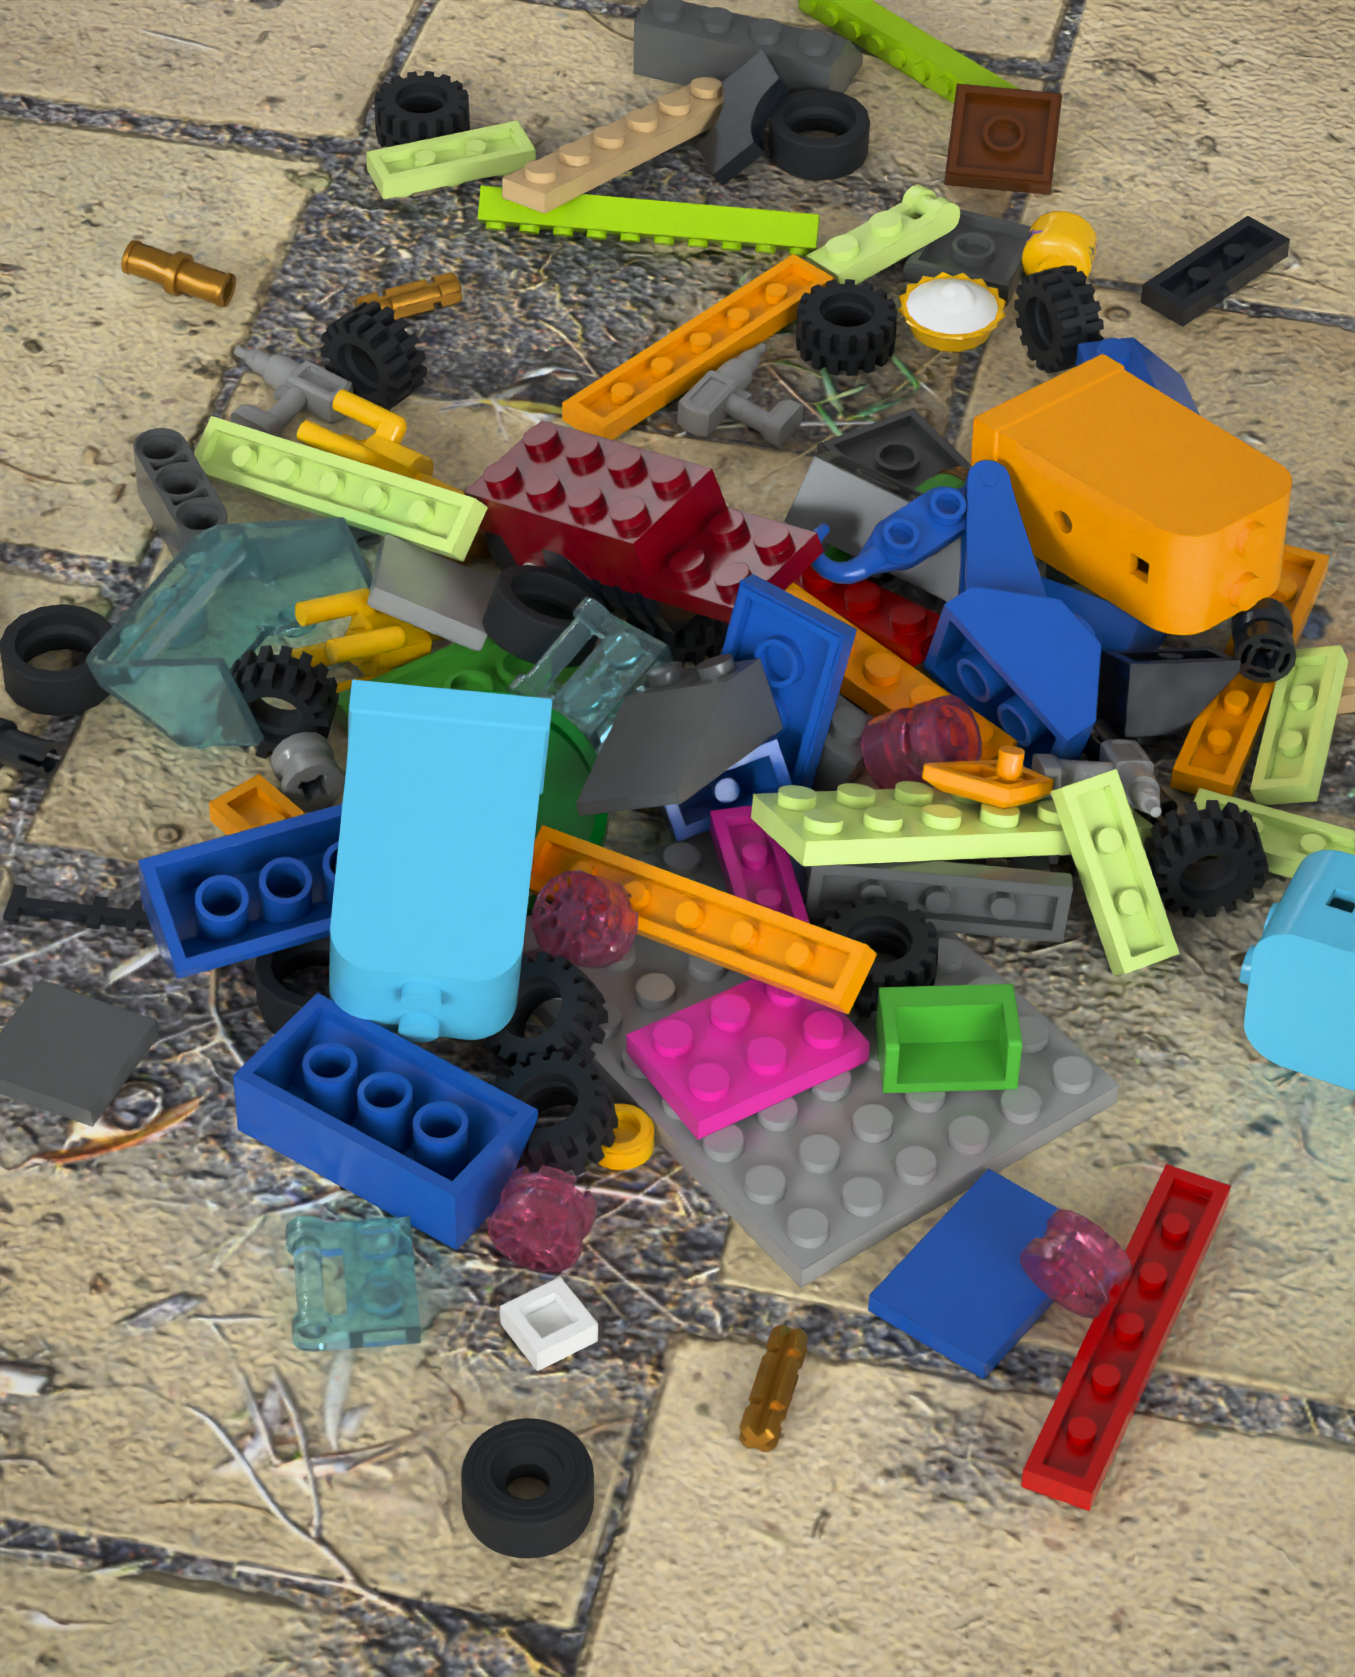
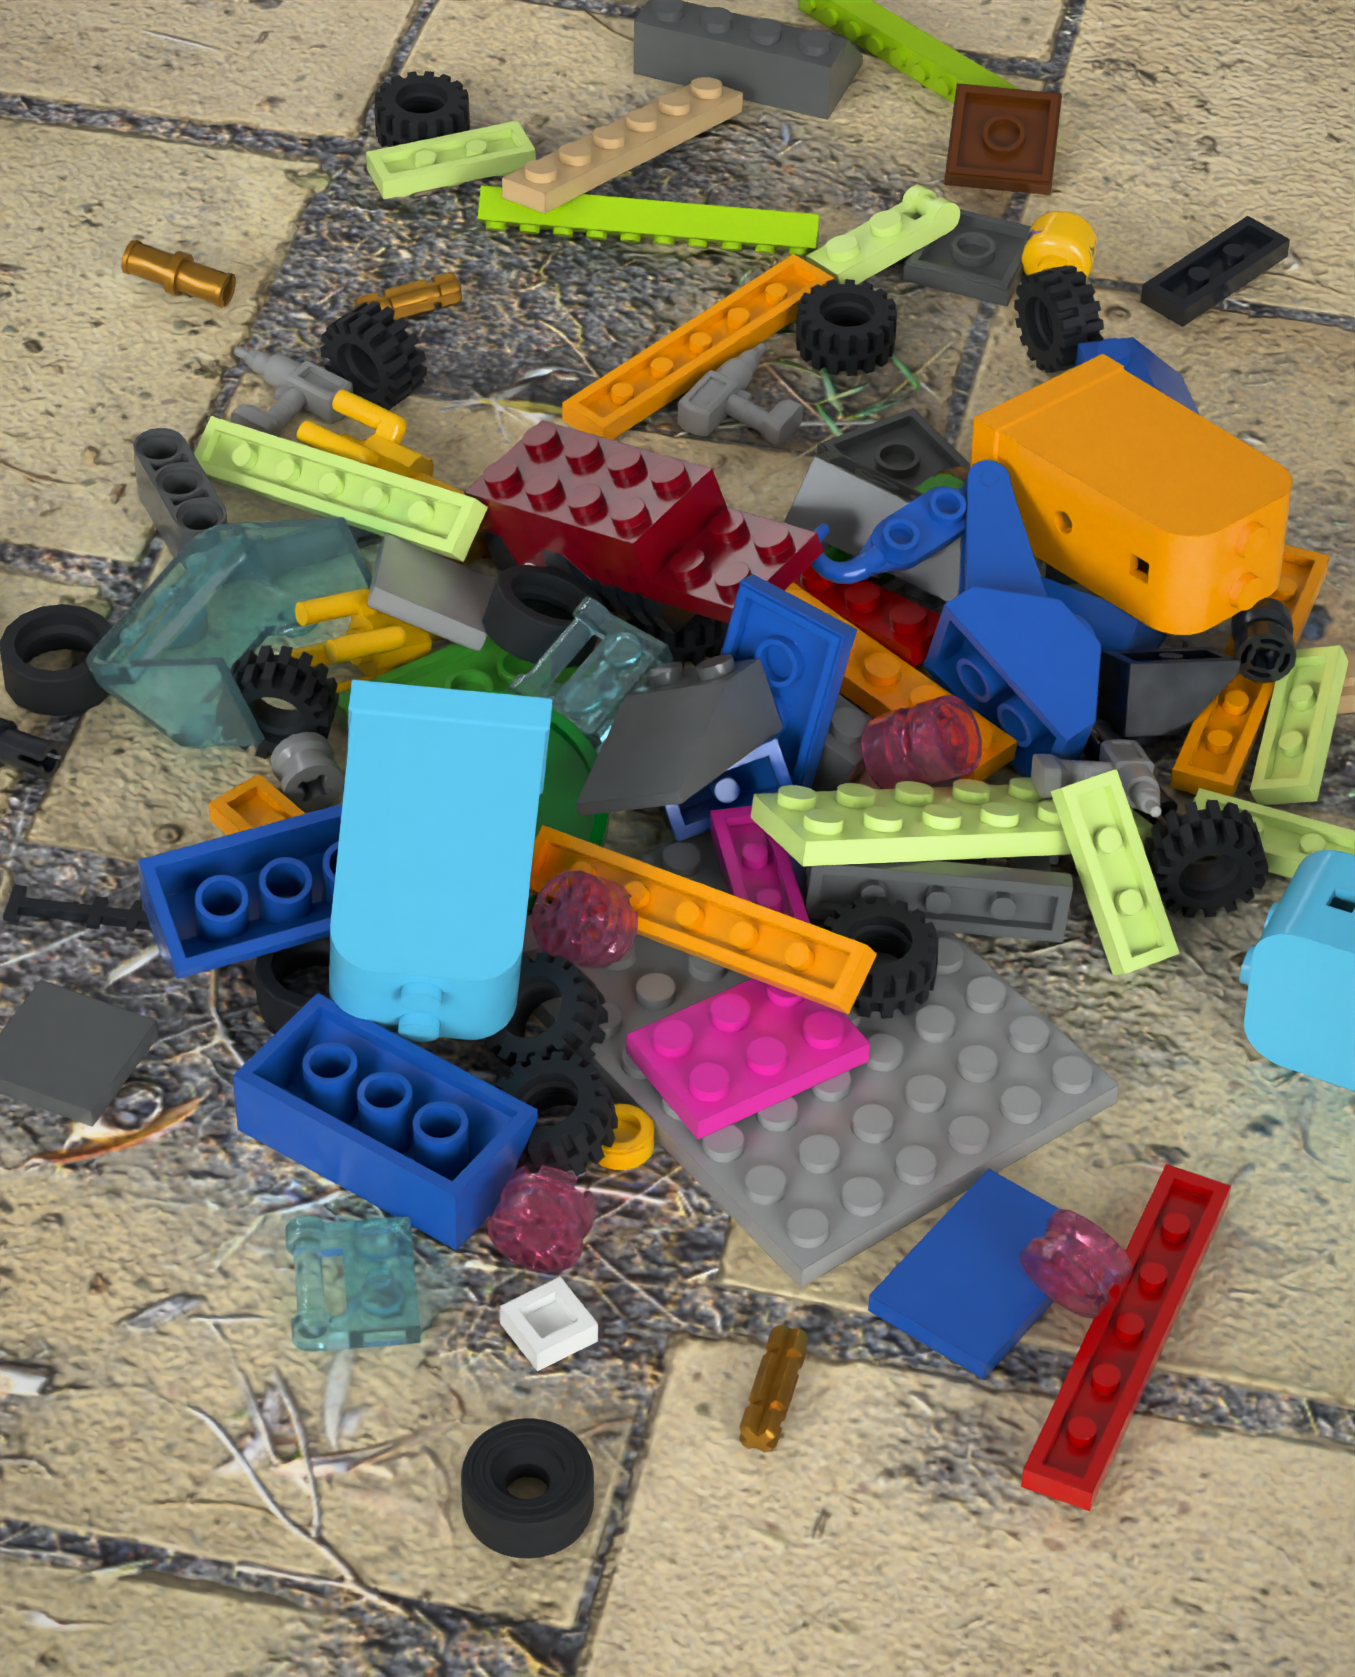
(747, 104): black tile -> none
(819, 157): black tyre -> none
(948, 1038): bright green panel -> none
(951, 311): white piece -> none
(992, 782): light orange piece -> none

